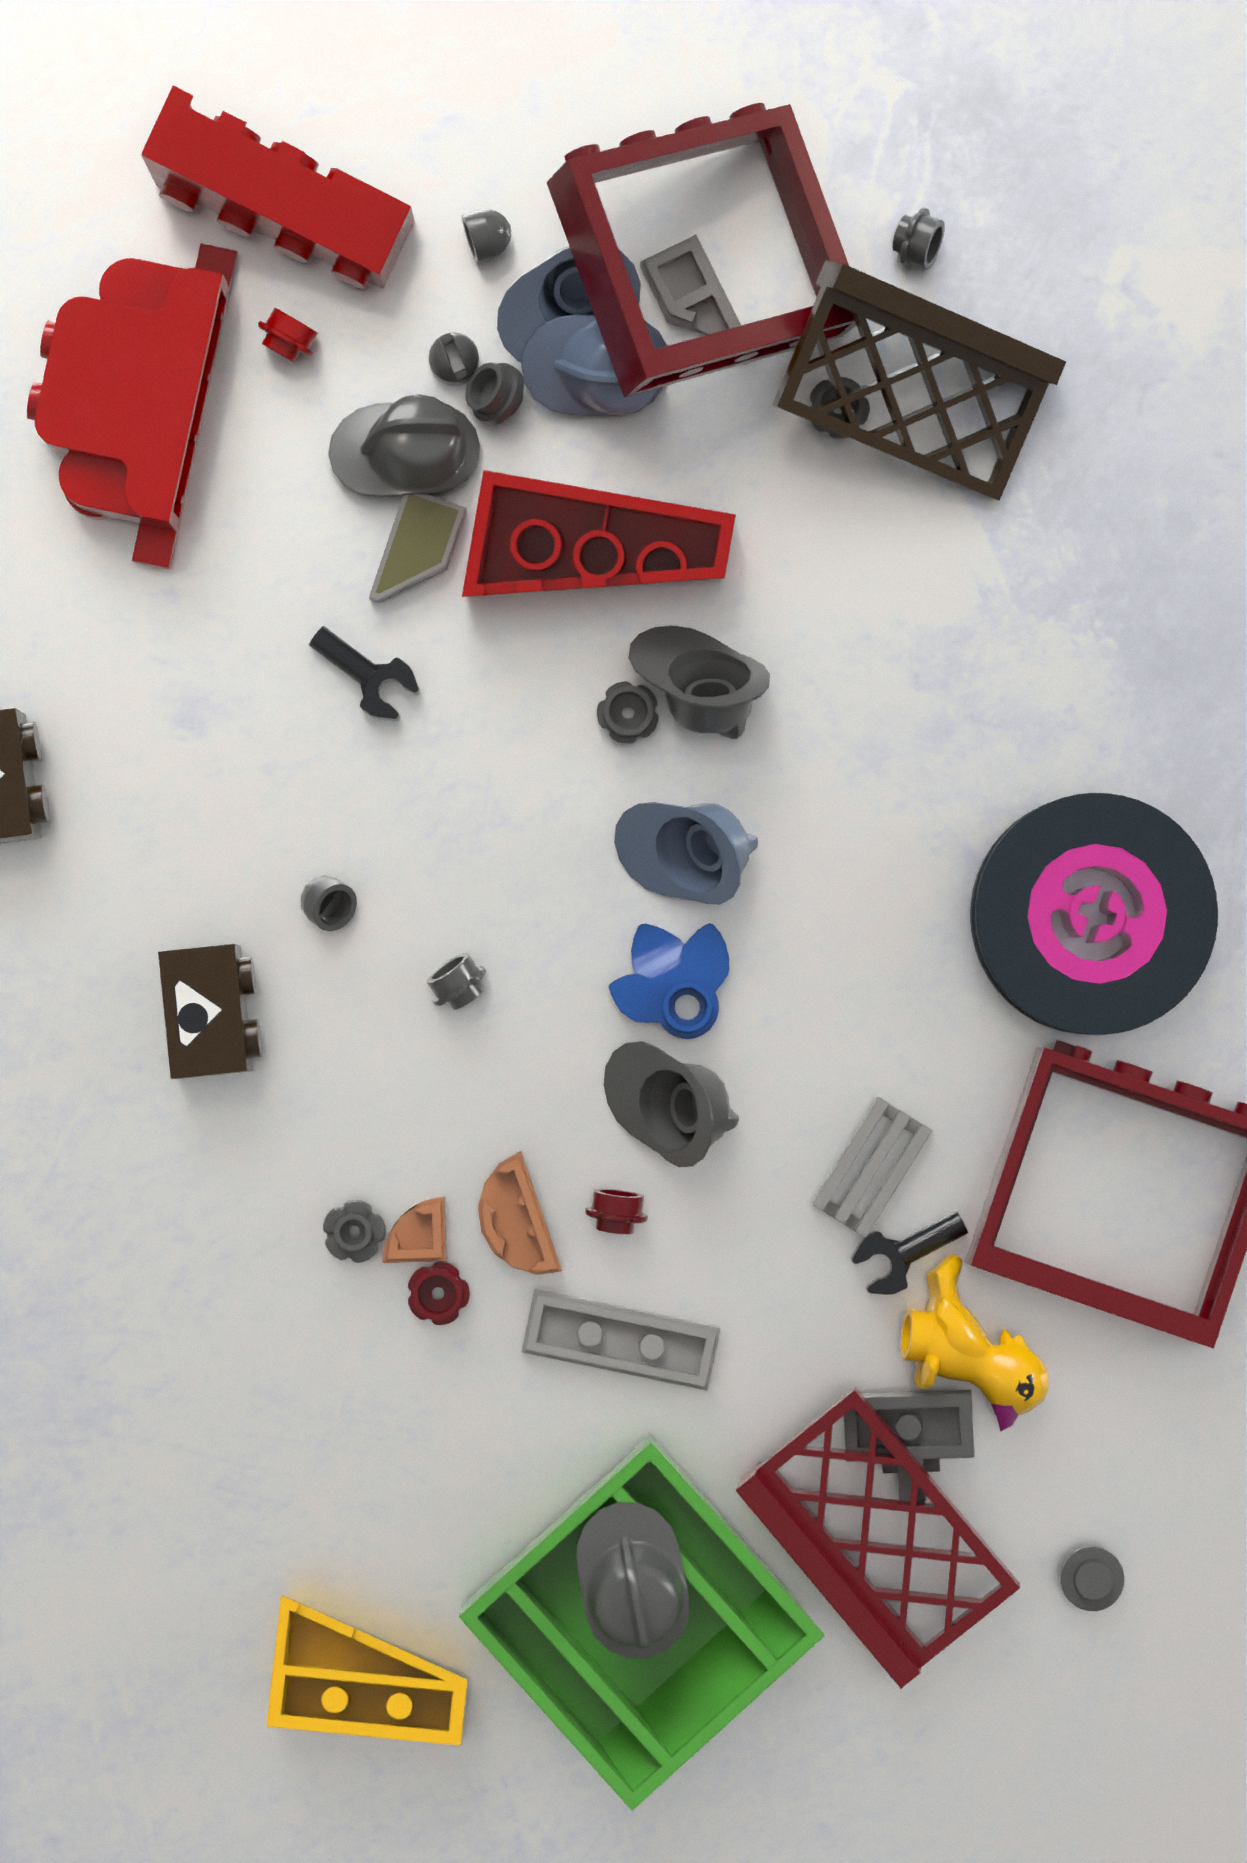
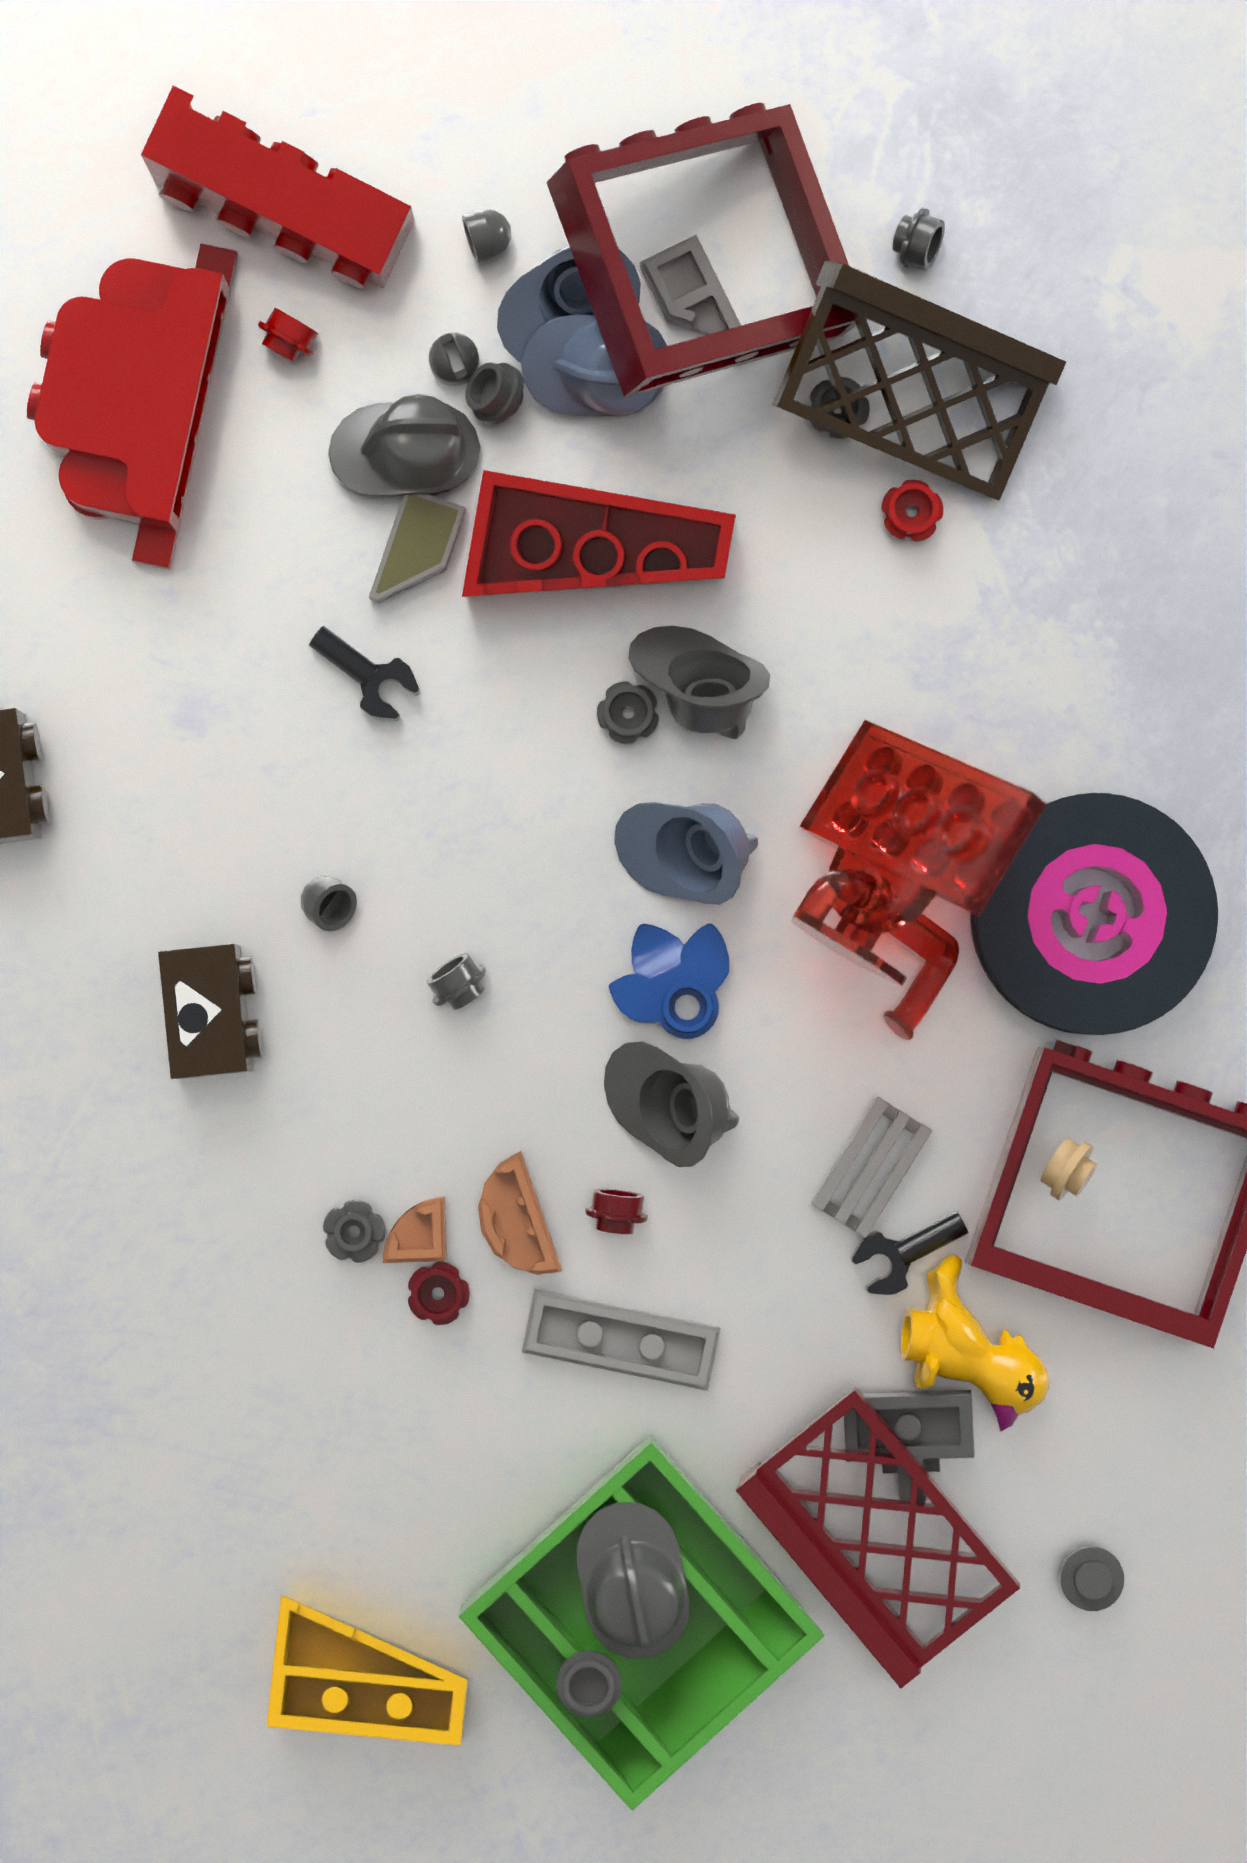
(588, 1683): none -> dark grey plate
(903, 833): none -> clear red plate
(923, 498): none -> red plate
(1069, 1169): none -> tan plate

